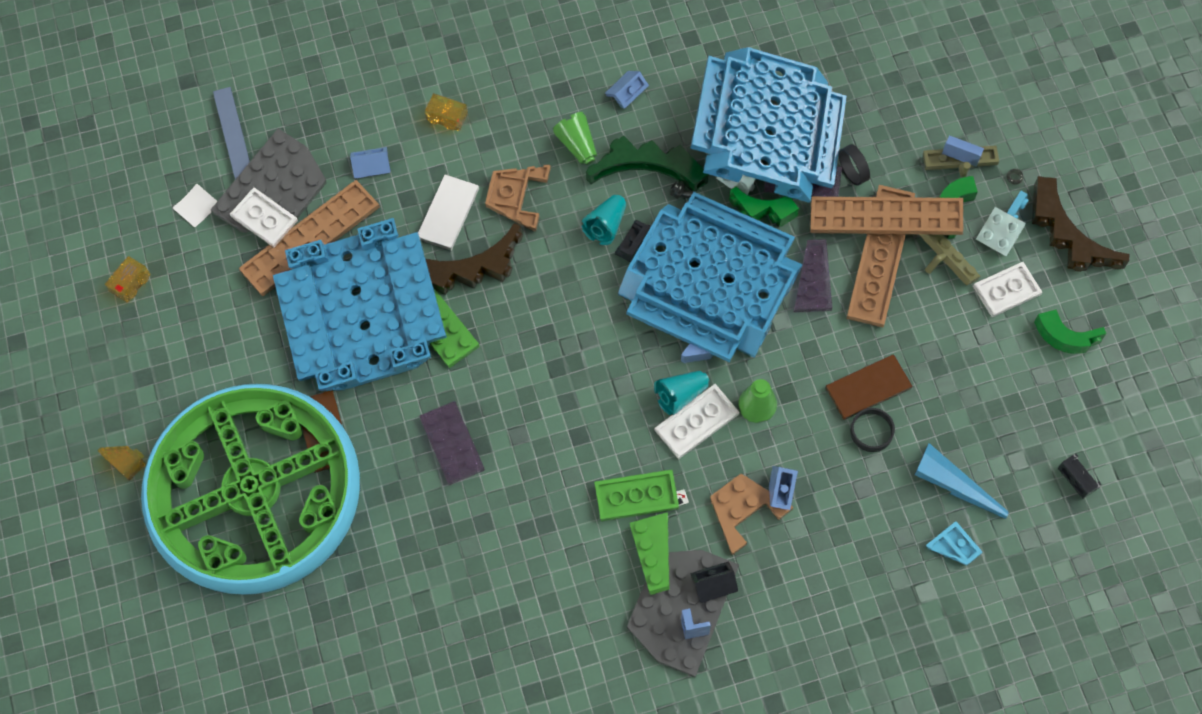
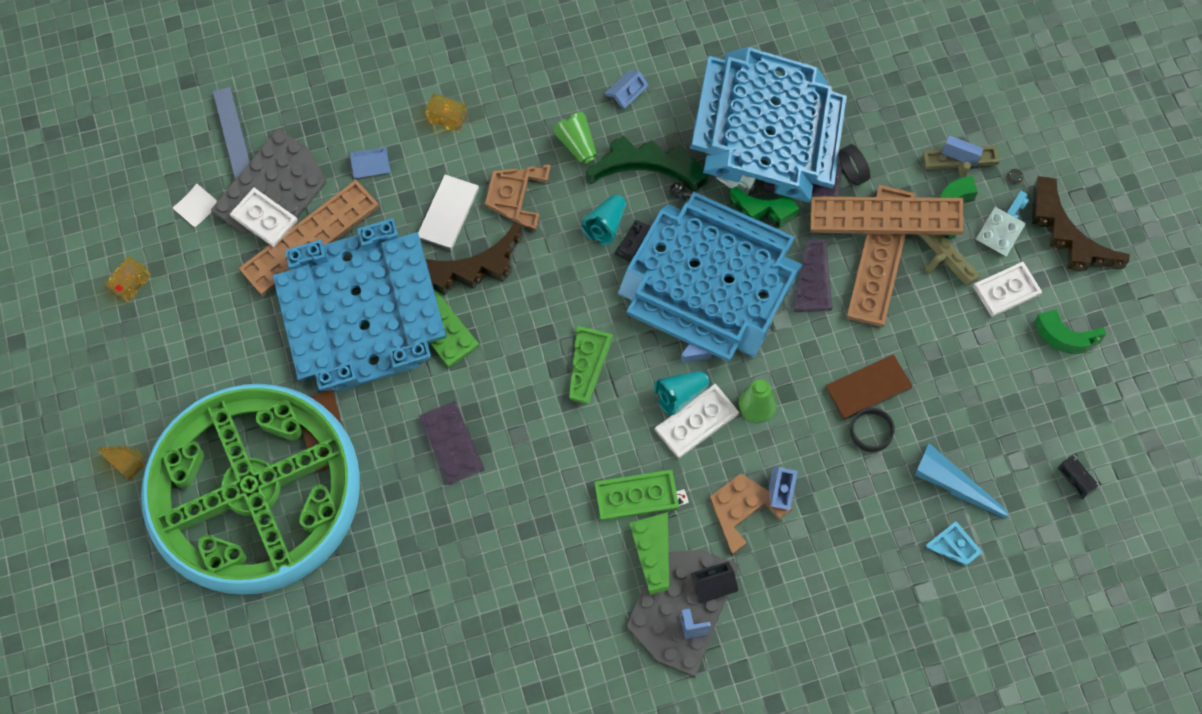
(589, 357): none -> bright green wing

